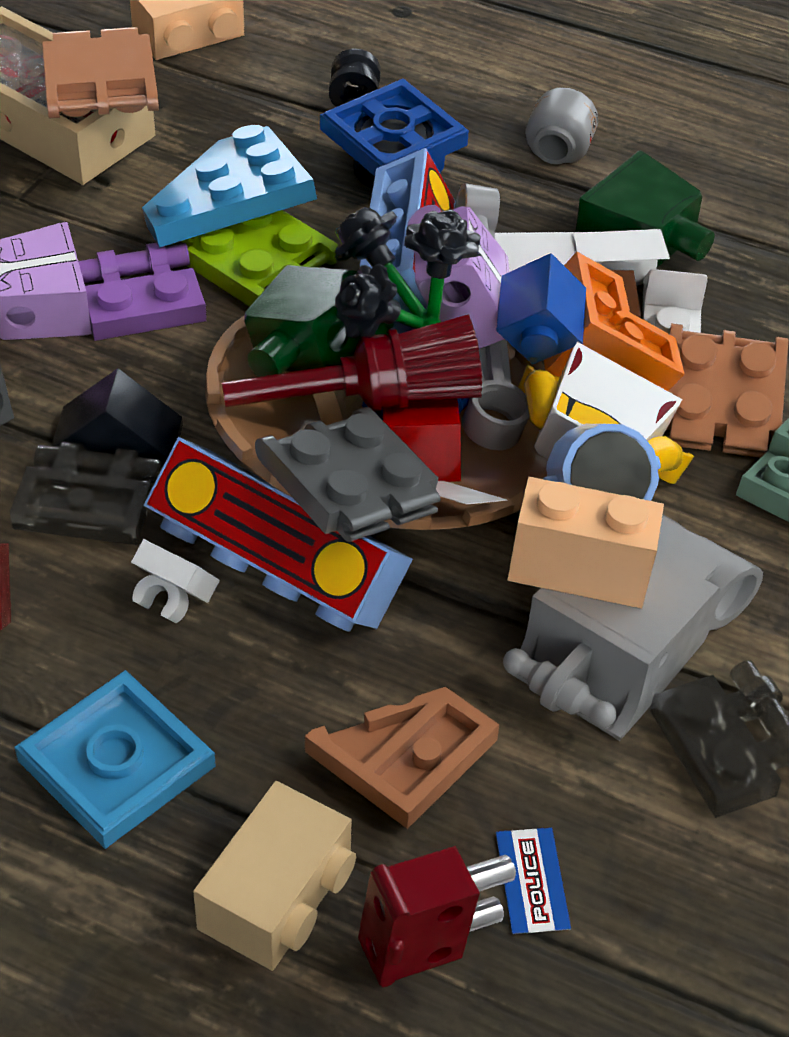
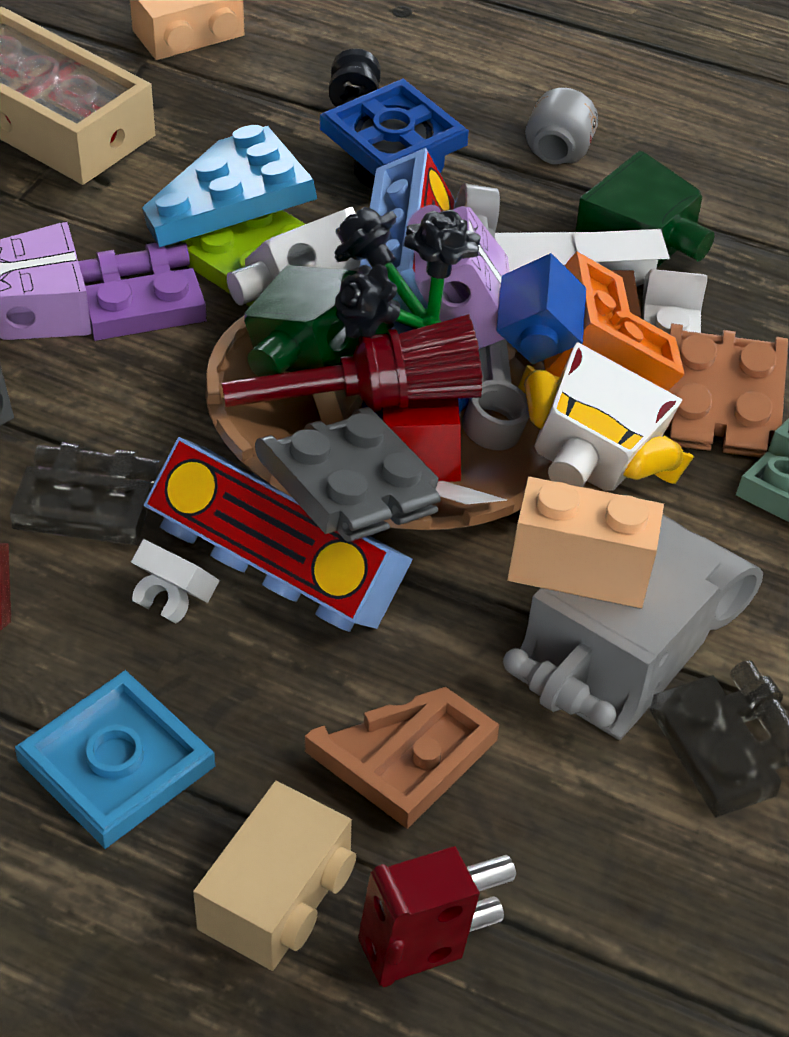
(99, 72): nougat plate -> none
(121, 416): black slope -> none
(304, 246): none -> white torso
(537, 892): sticker -> none
(605, 460): pearl dark grey piece -> none

